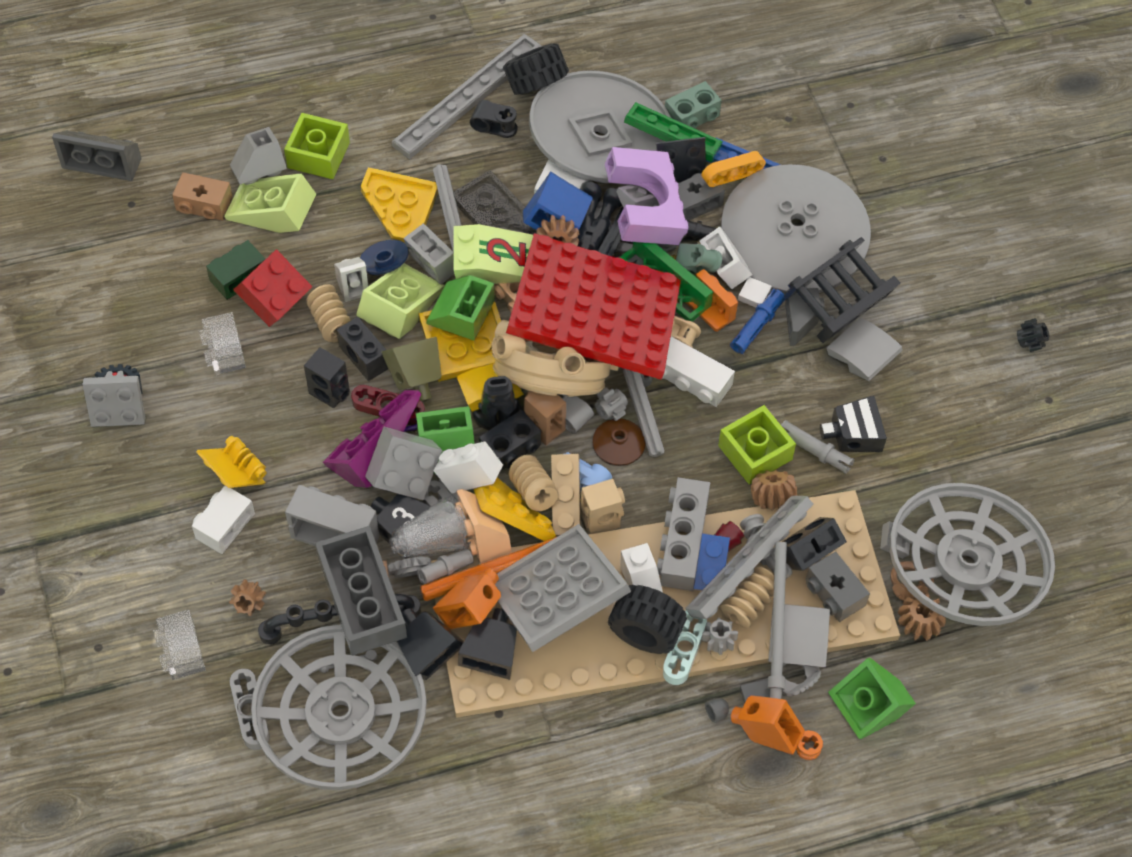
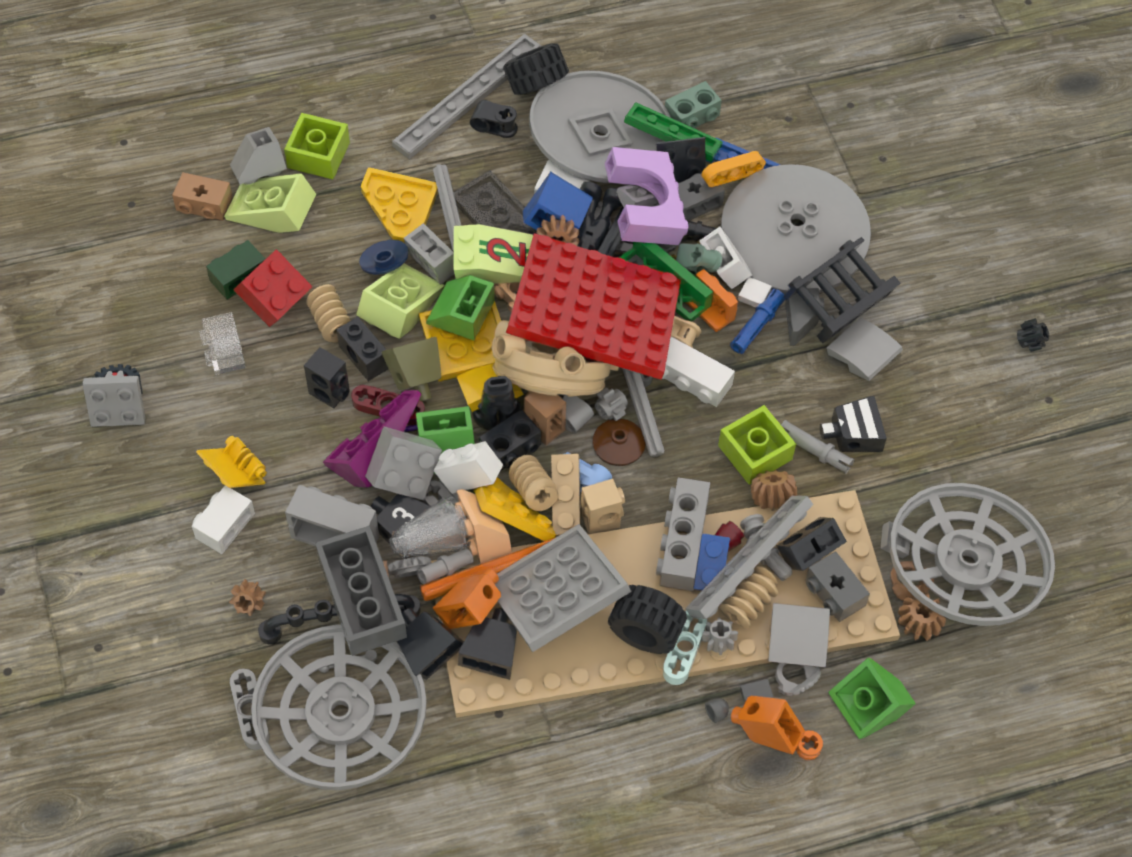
(97, 154): dark grey slope -> none
(180, 645): clear brick -> none
(351, 278): white slope -> none
(639, 567): white slope -> none
(776, 682): light grey bar -> none

